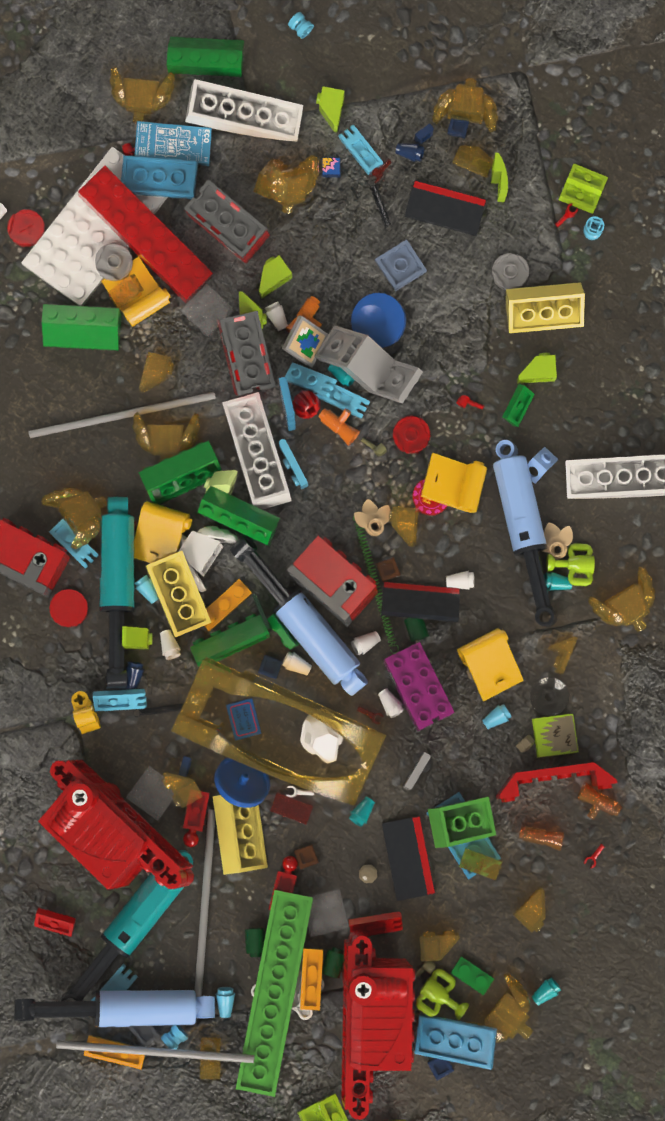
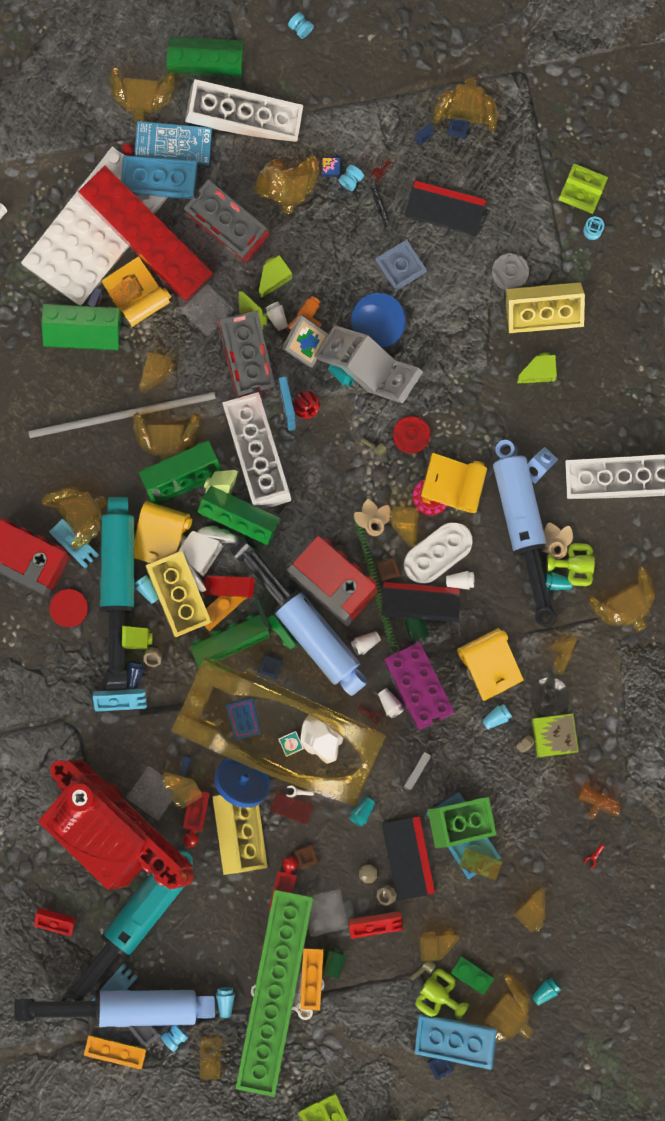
(25, 228): red tile -> none
(84, 714): yellow piece -> none
(95, 298): none -> dark blue tile
(113, 262): light grey tile -> none
(153, 657): none -> dark tan tile
(155, 1051): light grey piece -> none
(169, 645): white cone -> none
(205, 903): light grey piece -> none
(229, 586): none -> red tile
(254, 941): dark green brick -> none
(291, 463): medium azure hinge -> none
(291, 743): none -> tile
(296, 664): white cone -> none
(310, 379): medium azure hinge -> none
(331, 105): lime slope -> none
(338, 425): orange piece -> none
(344, 399): medium azure hinge -> none
(351, 177): none -> medium azure wheel
(361, 150): medium azure hinge -> none
(375, 1020): red piece -> none
(386, 895): none -> dark tan tile
(410, 151): dark blue cone -> none
(438, 553): none -> white tile
(464, 400): red hand -> none
(473, 159): clear yellow slope -> none
(499, 177): lime slope -> none
(518, 405): green plate -> none
(542, 837): clear orange piece -> none
(568, 214): red hand -> none
(598, 777): red slope -> none

